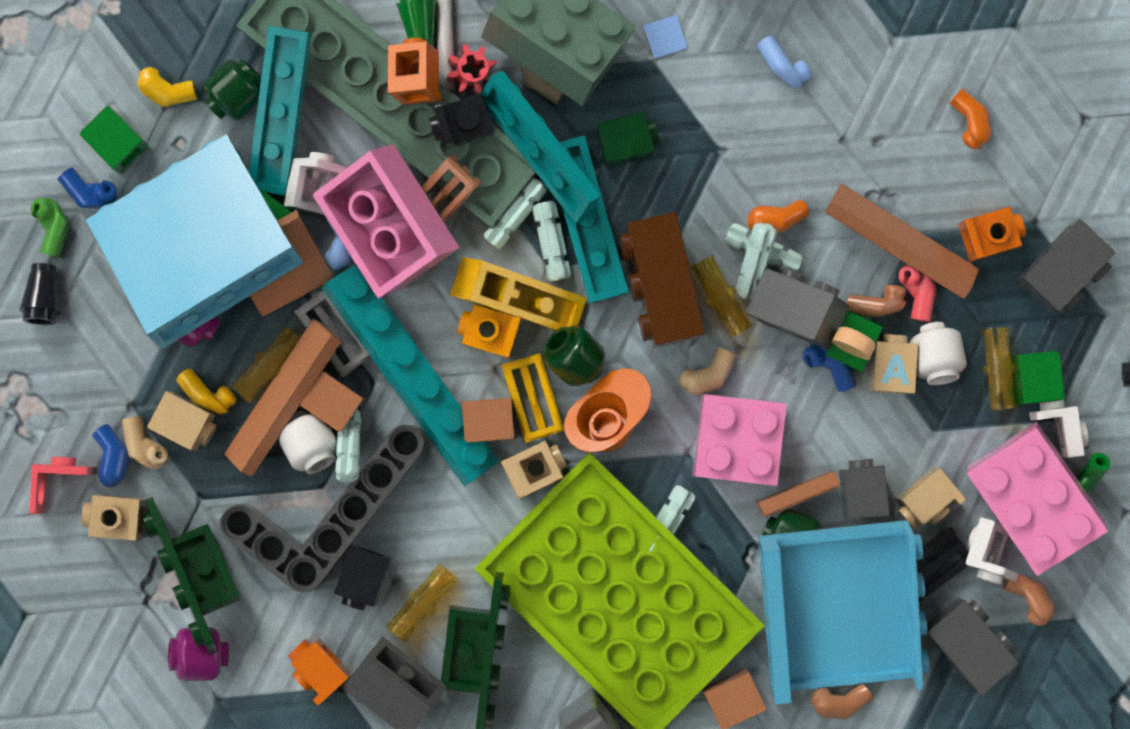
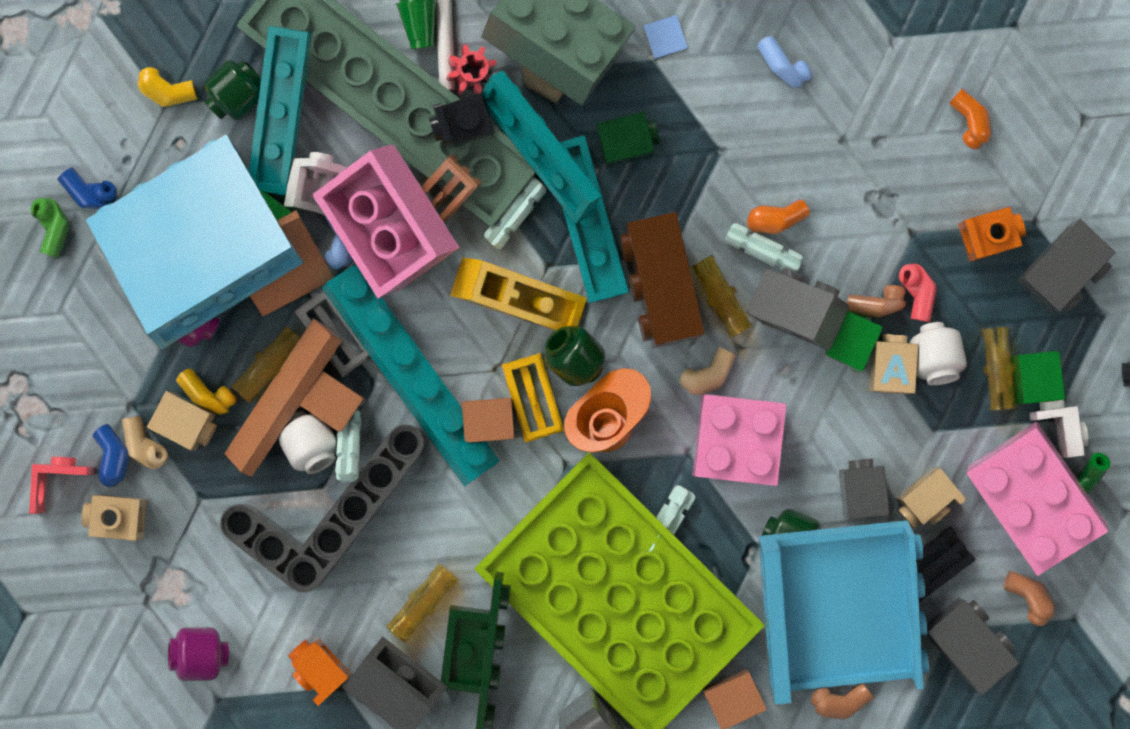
(41, 296): black cone -> none
(113, 139): green panel -> none
(200, 572): dark green bracket -> none
(362, 577): black brick -> none
(402, 65): orange brick -> none
(500, 342): light orange brick -> none
(519, 475): tan brick -> none
(551, 241): light aqua axle -> none
(755, 259): light aqua axle -> none
(798, 493): nougat tile -> none
(841, 373): blue arm -> none
(854, 343): light nougat tile -> none
(902, 241): nougat tile -> none
(986, 549): white bracket -> none

